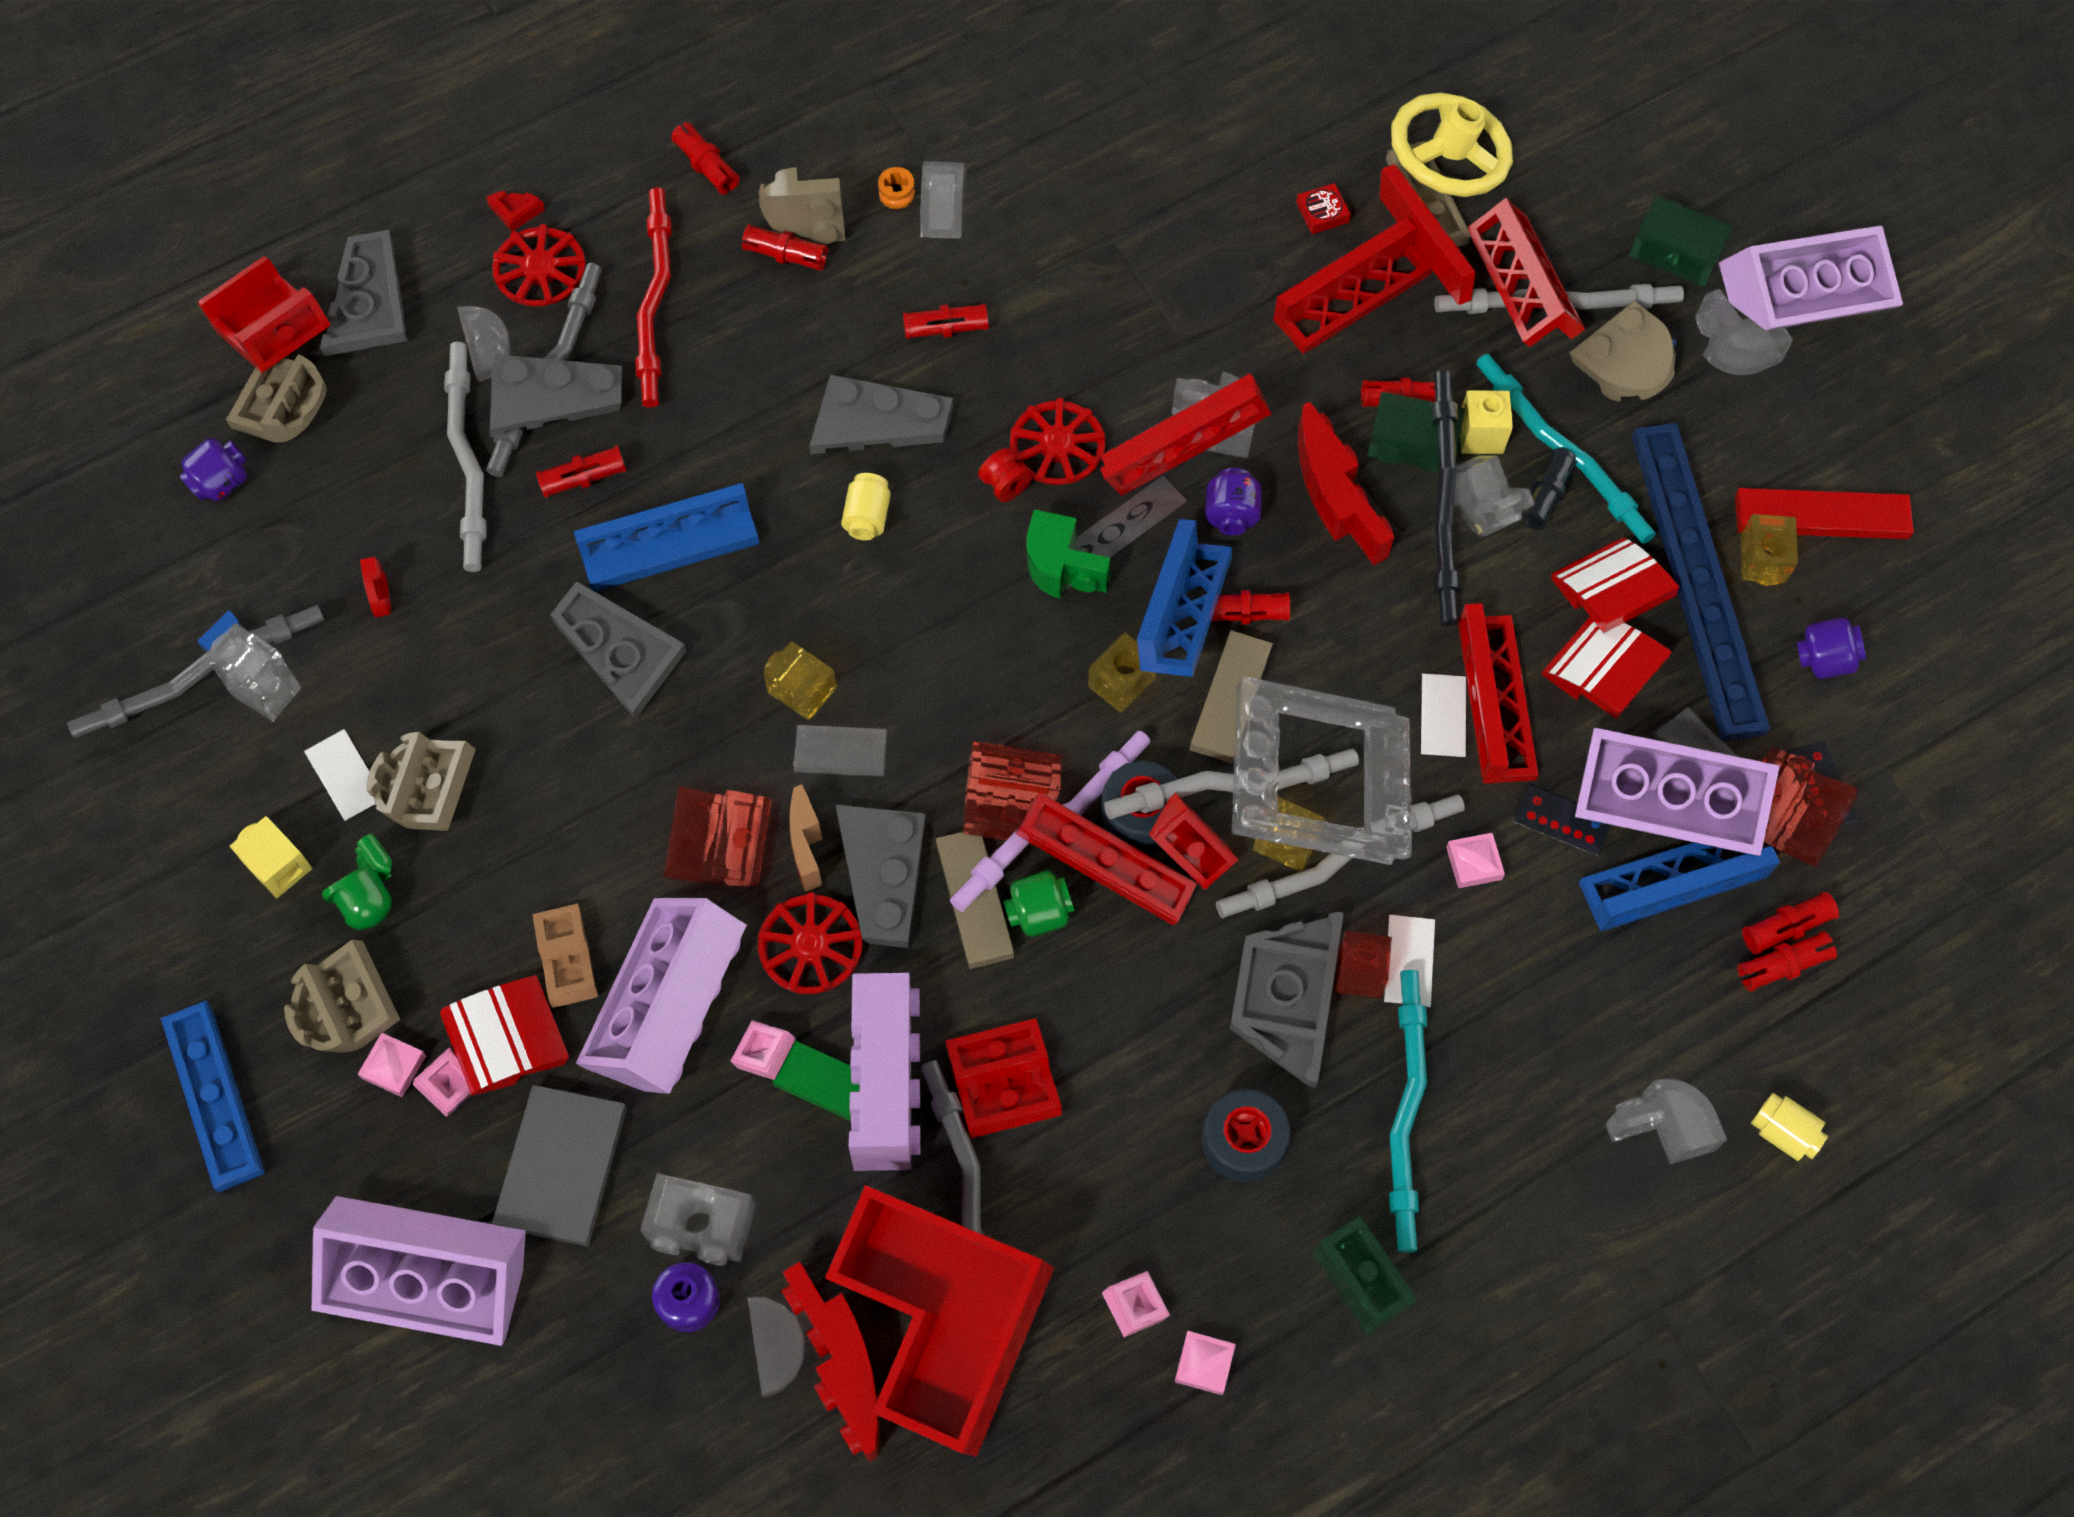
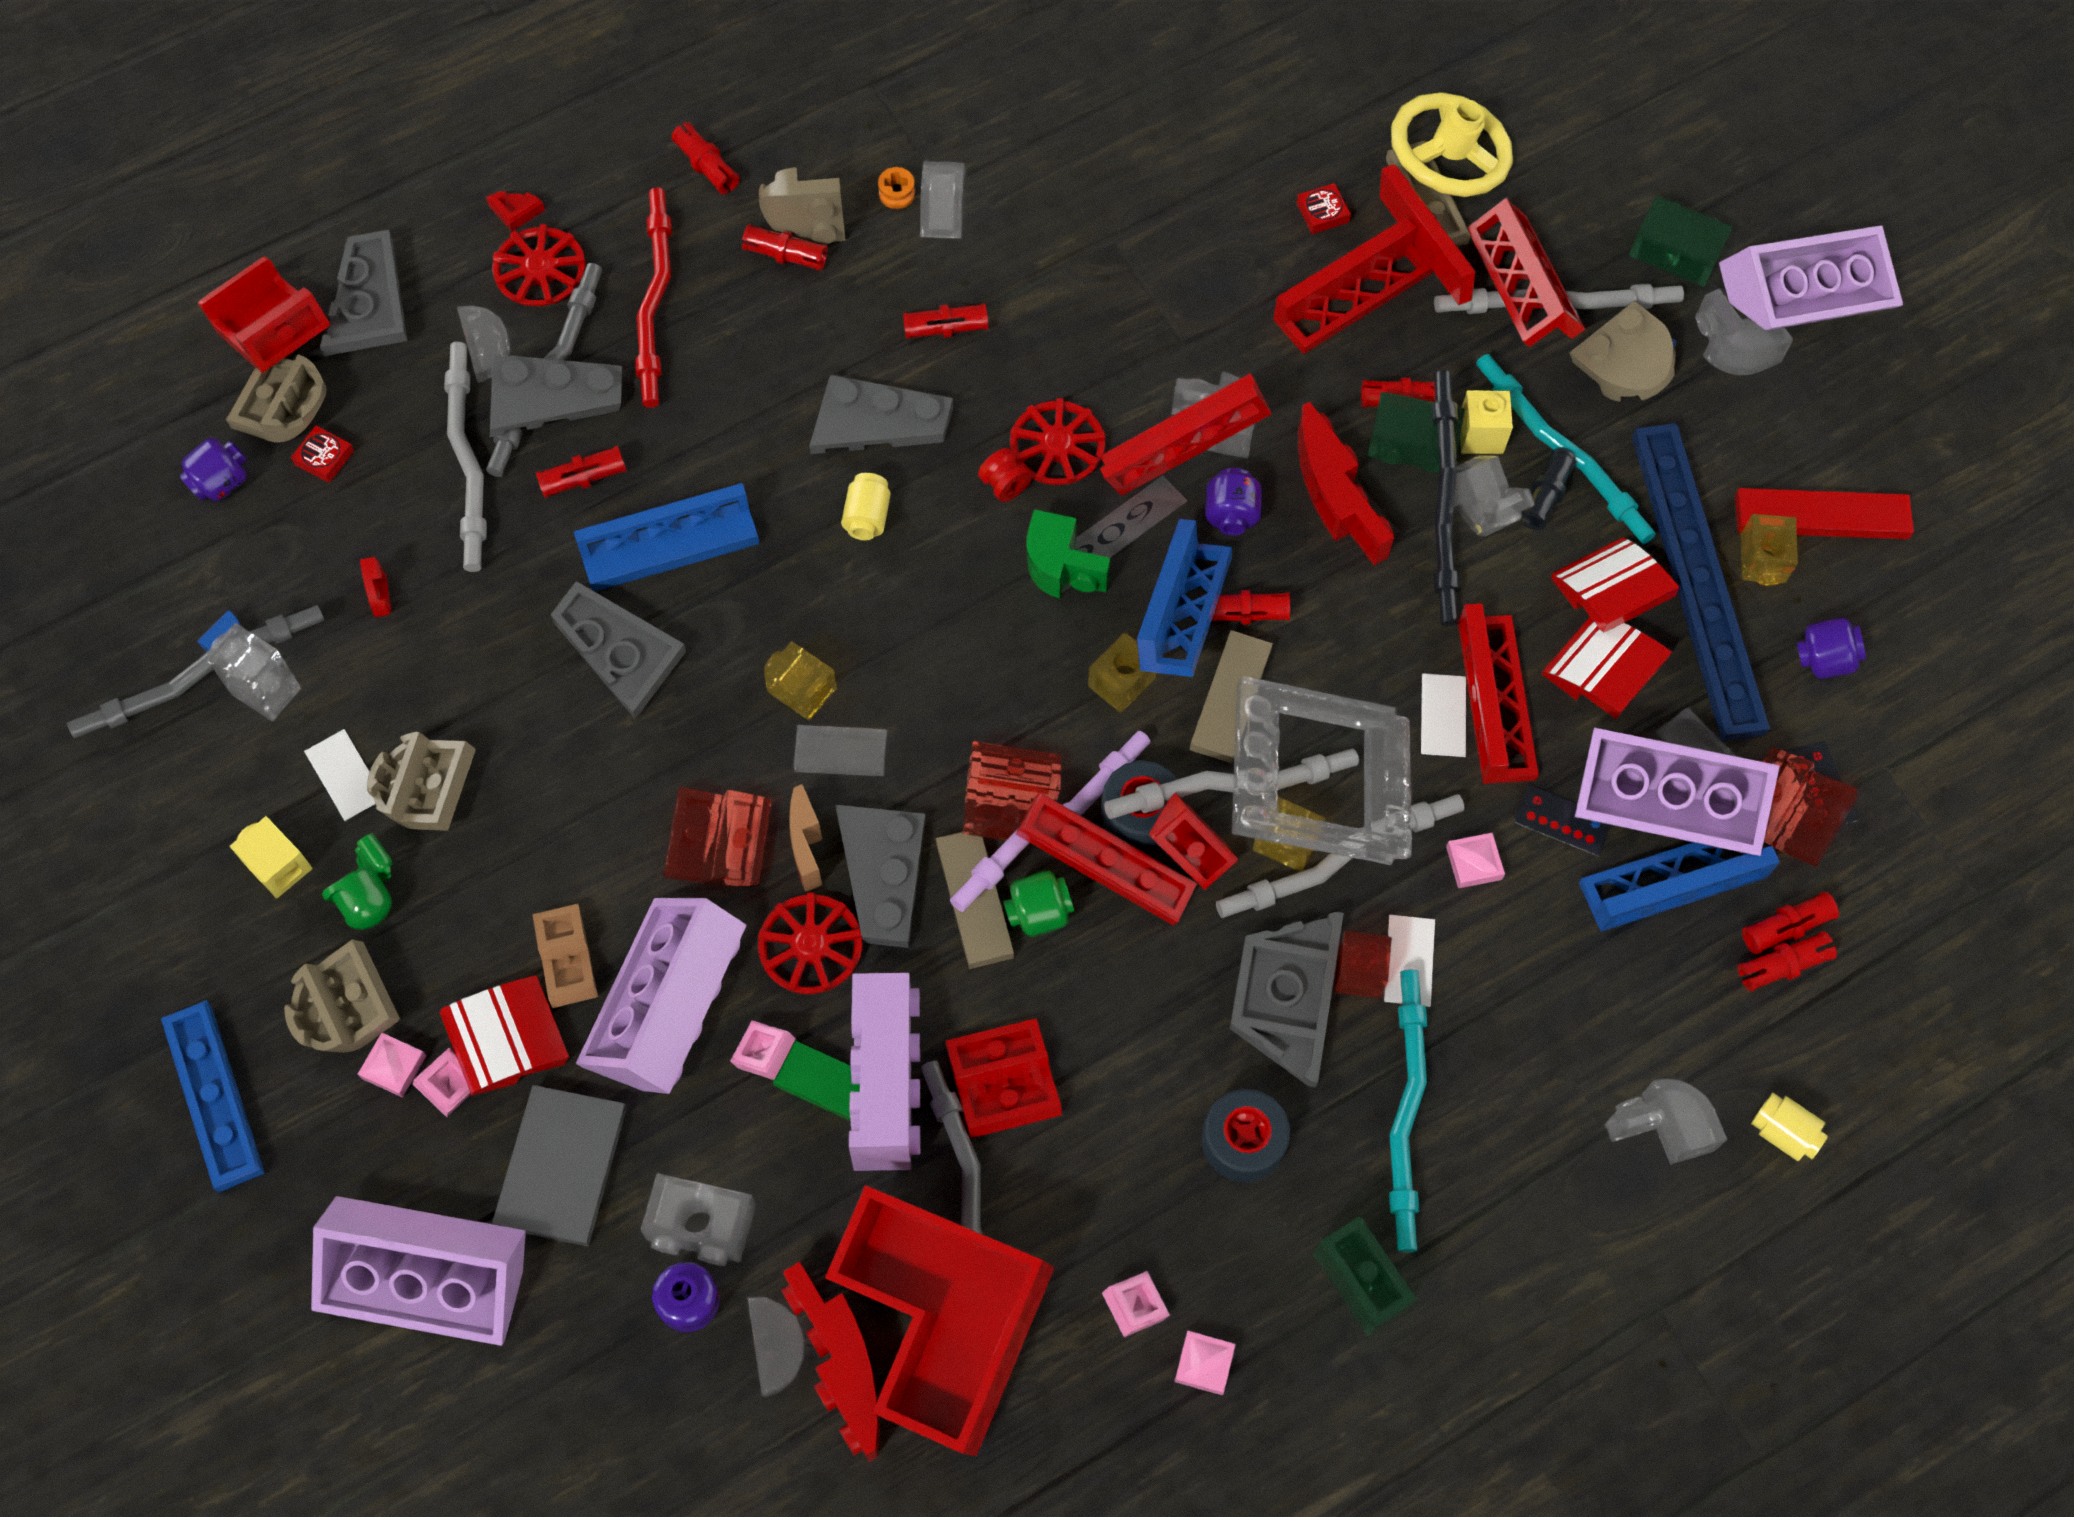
(322, 454): none -> red tile

